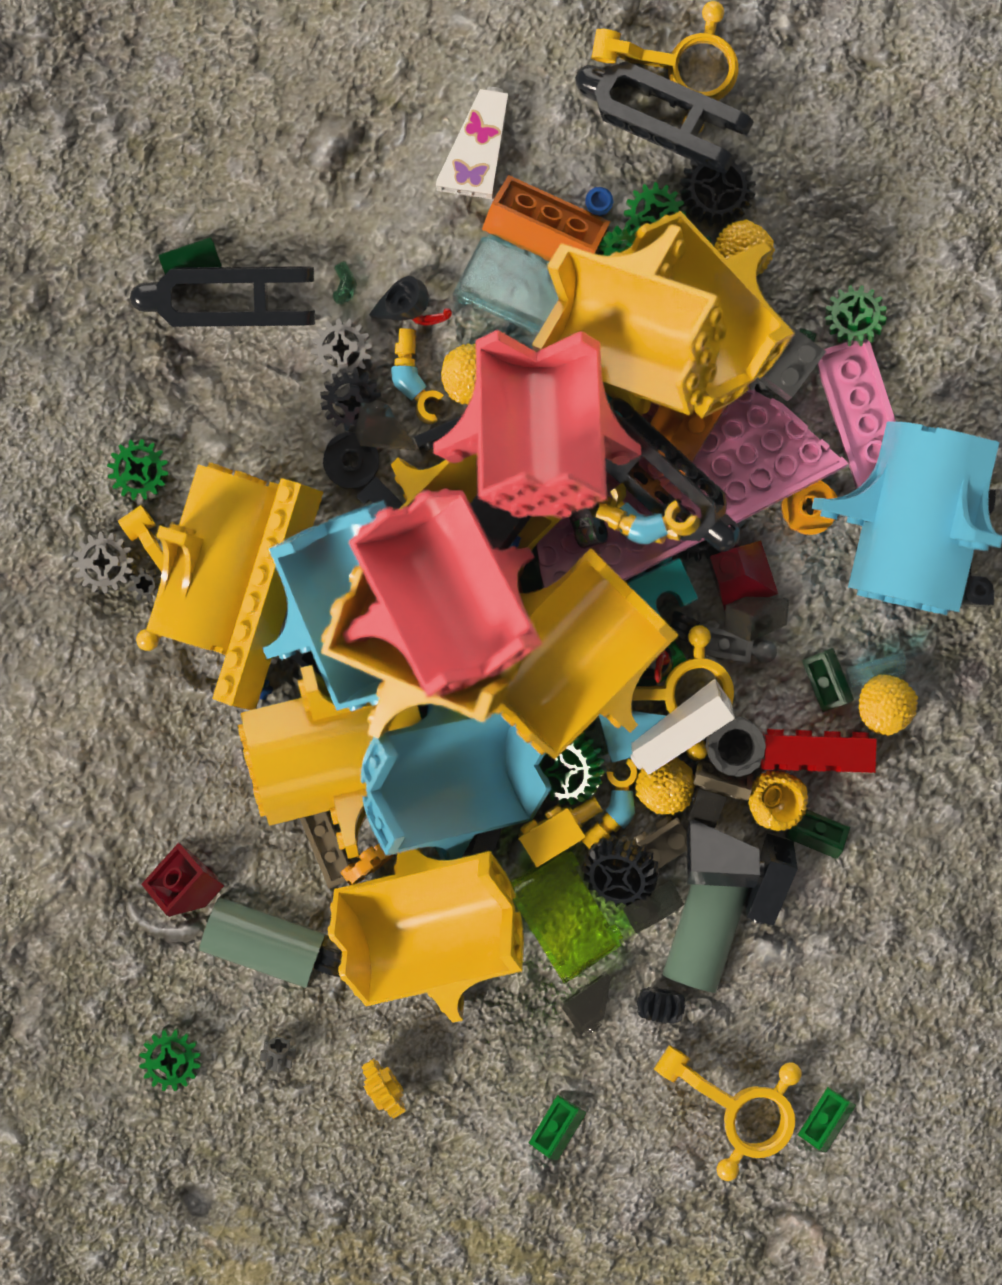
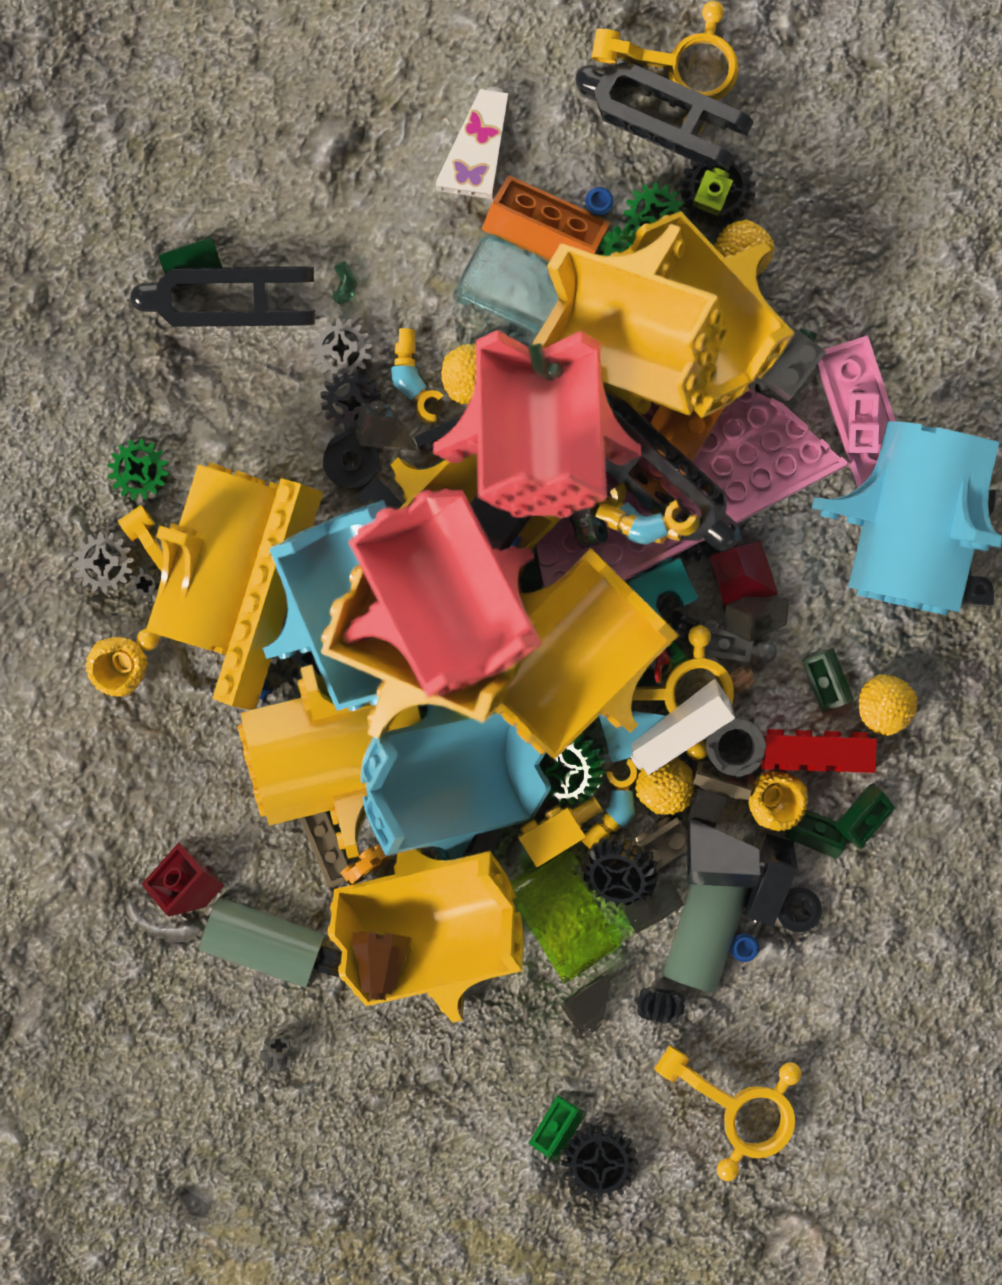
(116, 666): none -> yellow hair
(172, 1072): green gear -> none
(380, 961): none -> reddish brown cone
(383, 1088): yellow gear -> none
(407, 301): black piece -> none
(541, 365): none -> arm
(612, 1162): none -> black gear
(711, 201): none -> lime brick
(742, 679): none -> medium nougat plate
(744, 947): none -> blue plate
(799, 519): light orange plate -> none
(811, 905): none -> black gear
(826, 1120): green slope -> none
(844, 310): green gear -> none
(863, 423): none -> bright pink slope
(865, 816): none -> dark green slope
(891, 665): clear light blue slope -> none

